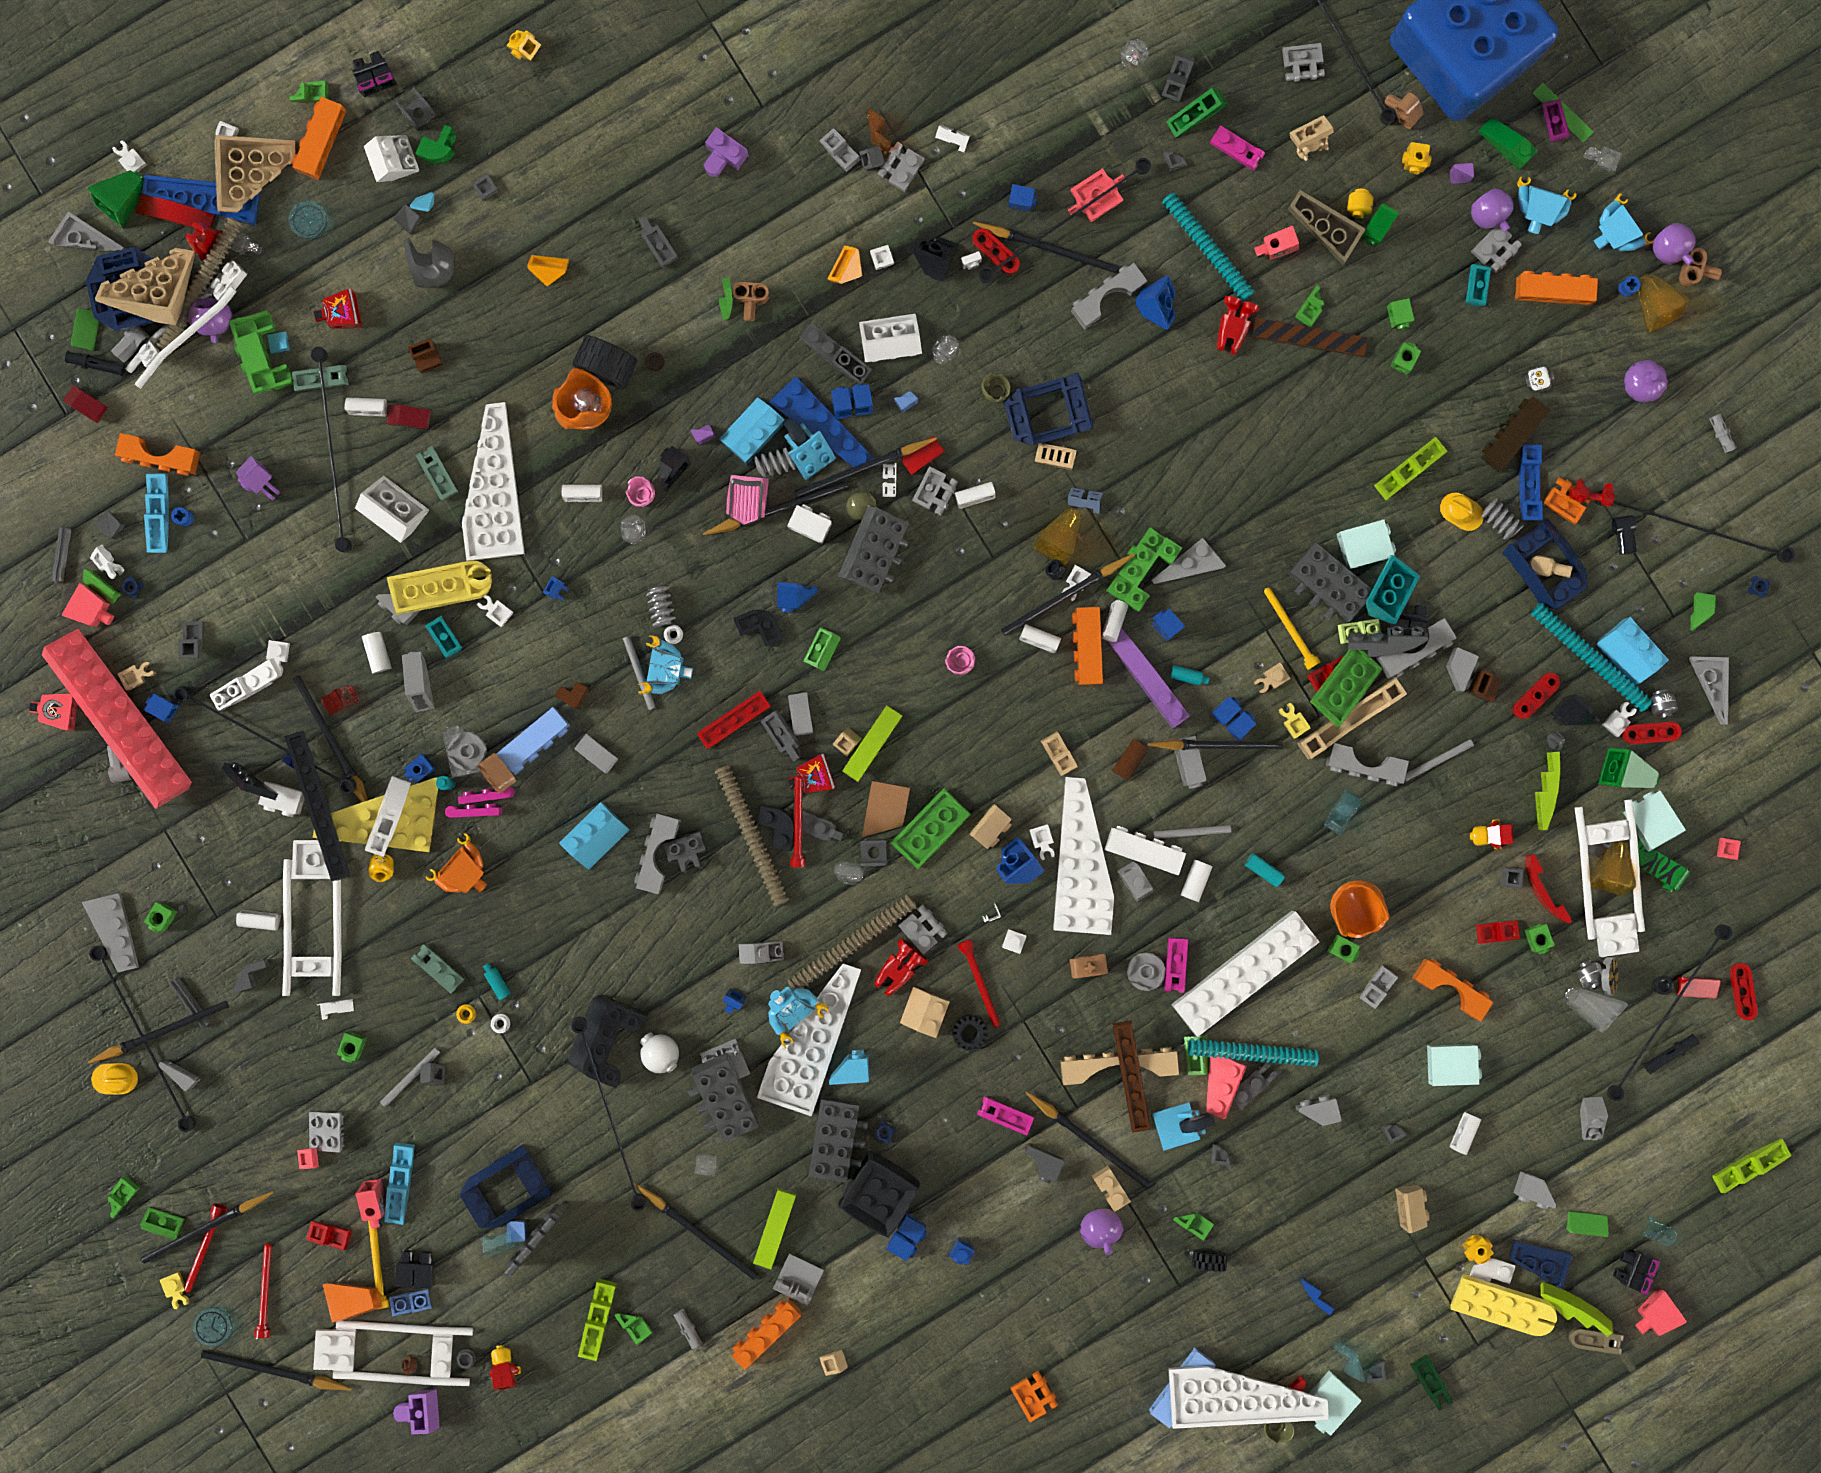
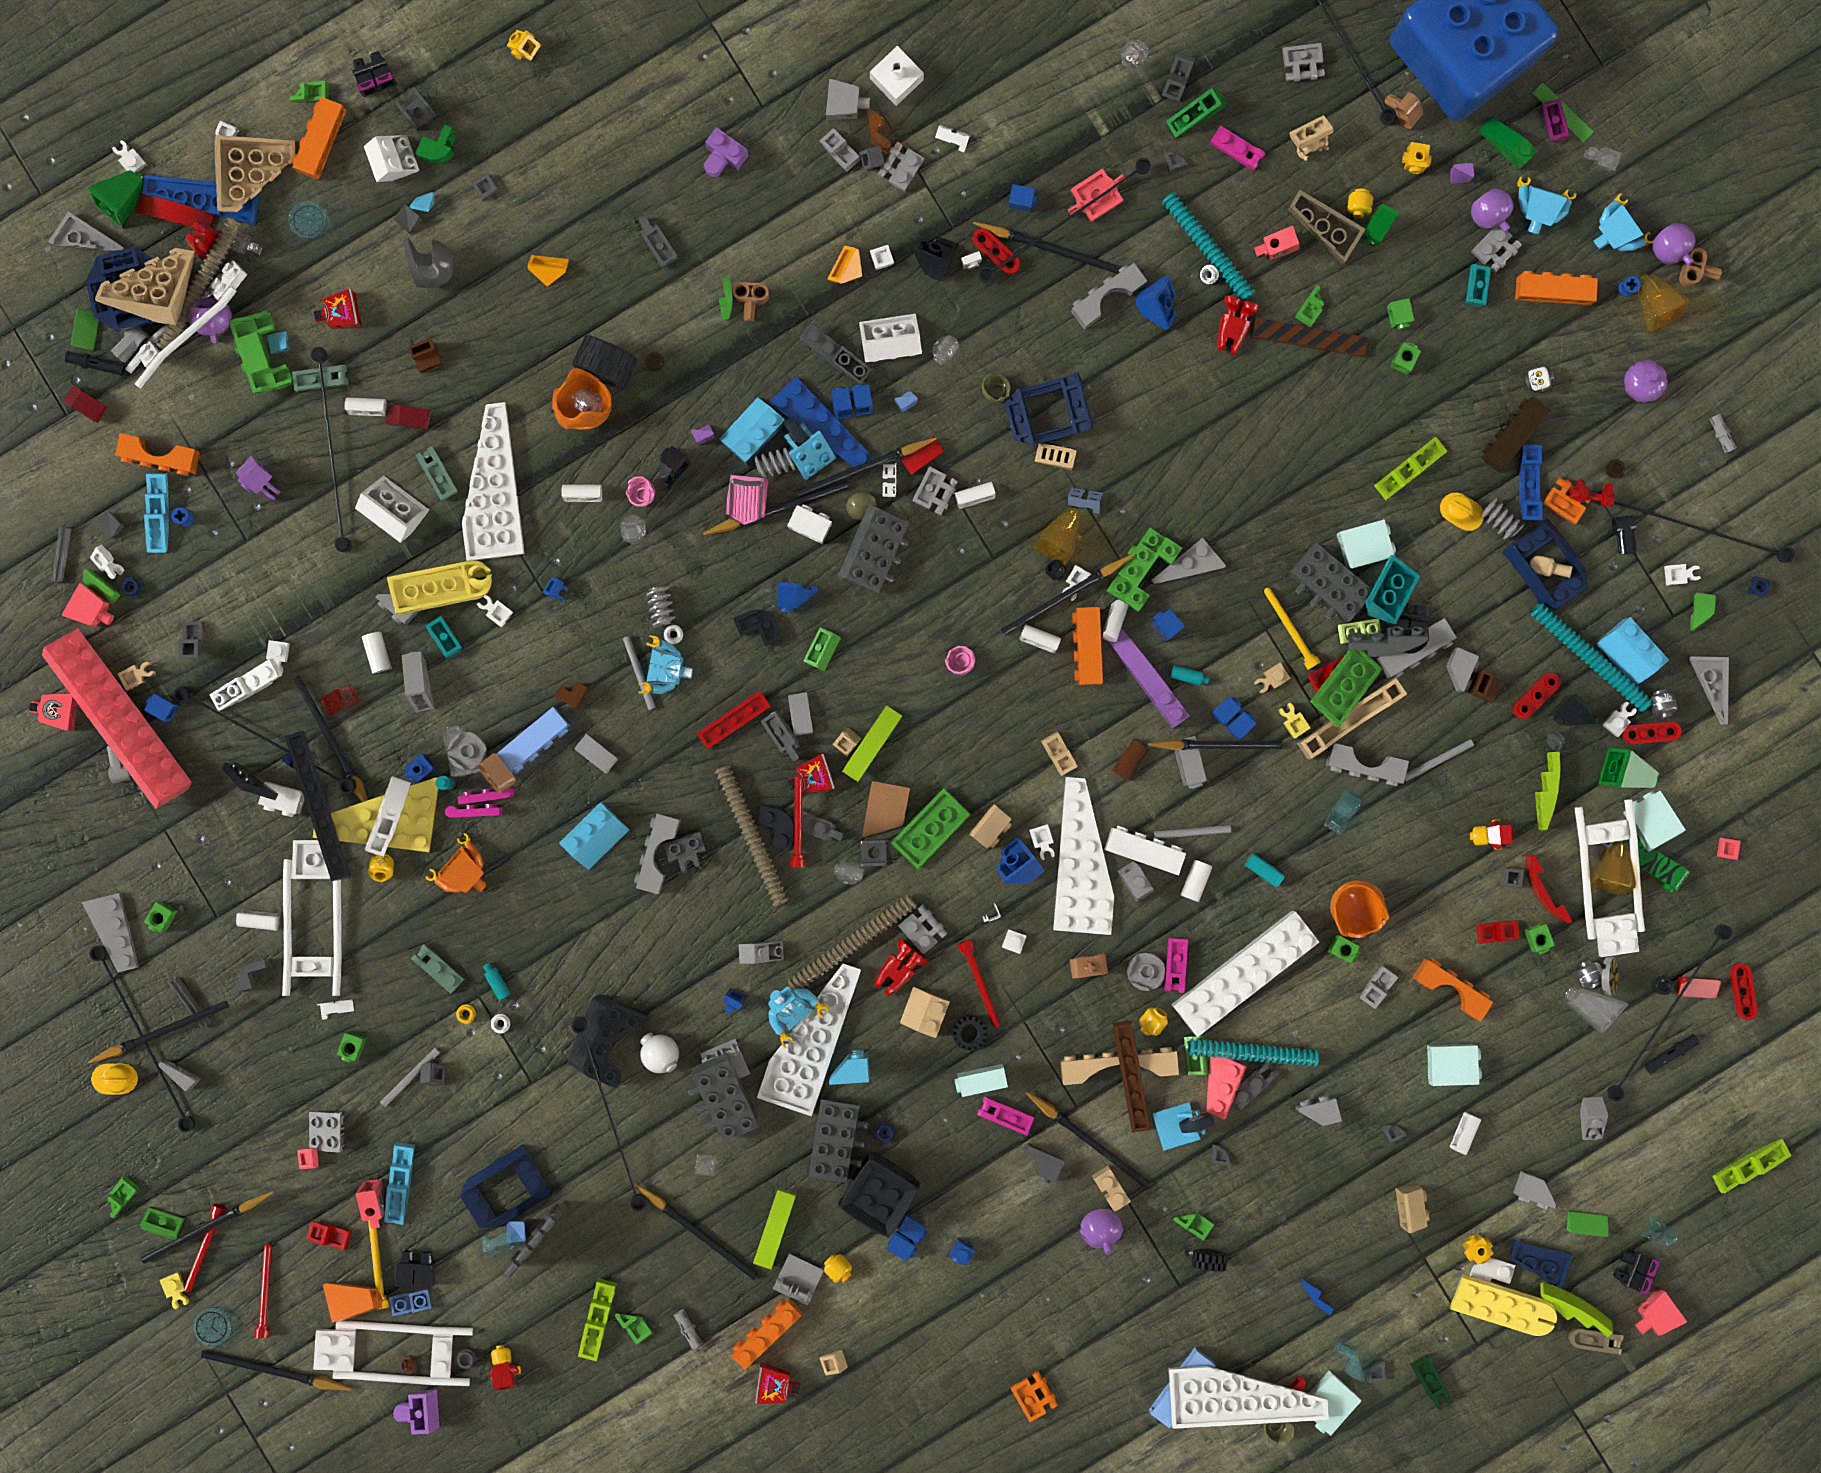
(774, 1385): none -> red torso
(838, 1268): none -> yellow head
(844, 101): none -> light grey torso
(896, 75): none -> white brick
(981, 1080): none -> light aqua brick
(1153, 1021): none -> yellow head
(1204, 274): none -> white plate
(1615, 469): none -> dark brown plate
(1678, 574): none -> white plate

